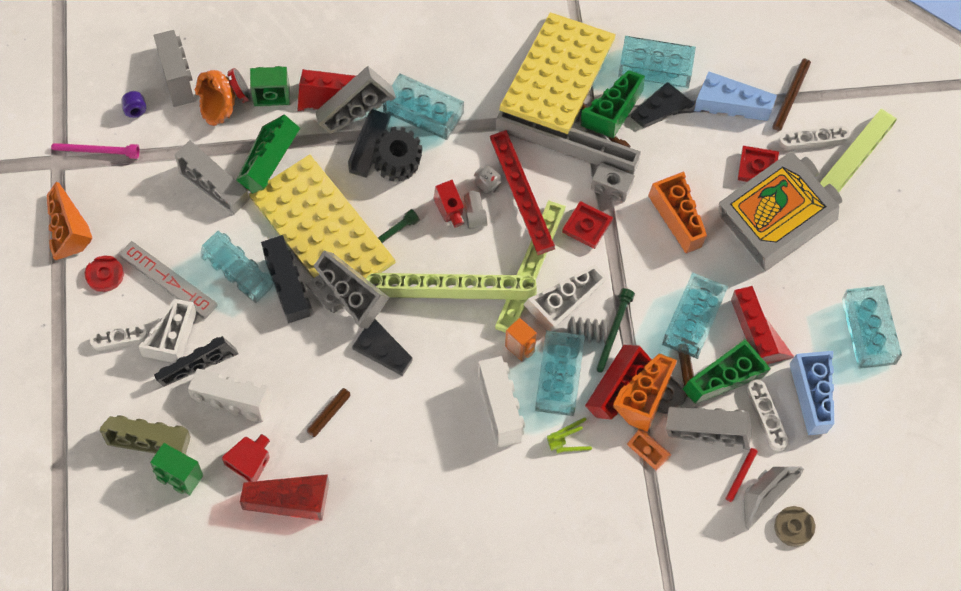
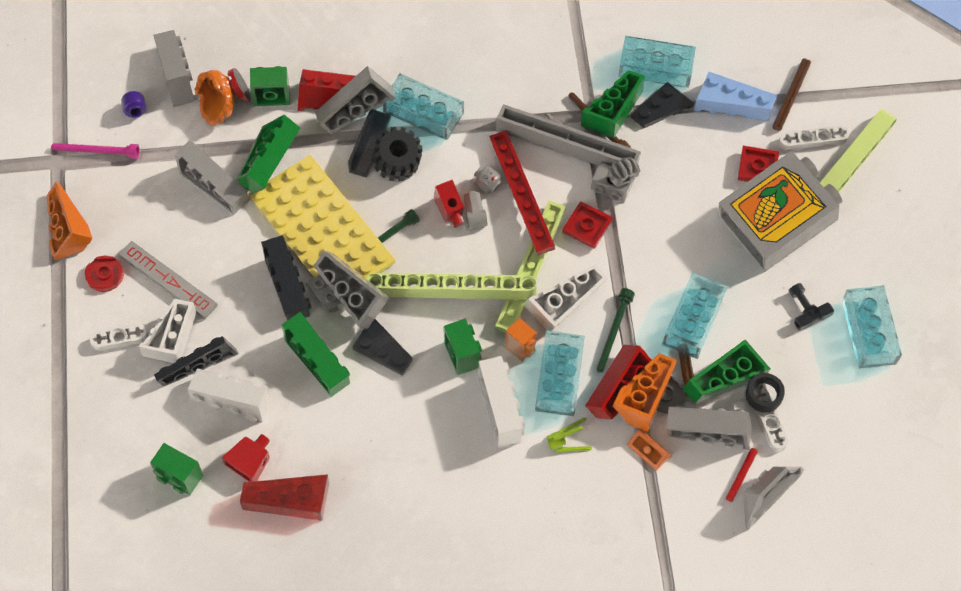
(142, 435): olive wedge -> none
(236, 266): clear light blue wedge -> none
(315, 354): none -> green wedge
(329, 411): reddish brown axle -> none
(462, 346): none -> green brick
(558, 73): light yellow plate -> none
(587, 329): light grey piece -> none
(624, 171): none -> light grey gear
(679, 211): orange wedge -> none
(757, 328): red wedge -> none
(771, 380): none -> black tyre
(794, 526): dark tan tile -> none
(810, 312): none -> black bar
(815, 389): light blue wedge -> none

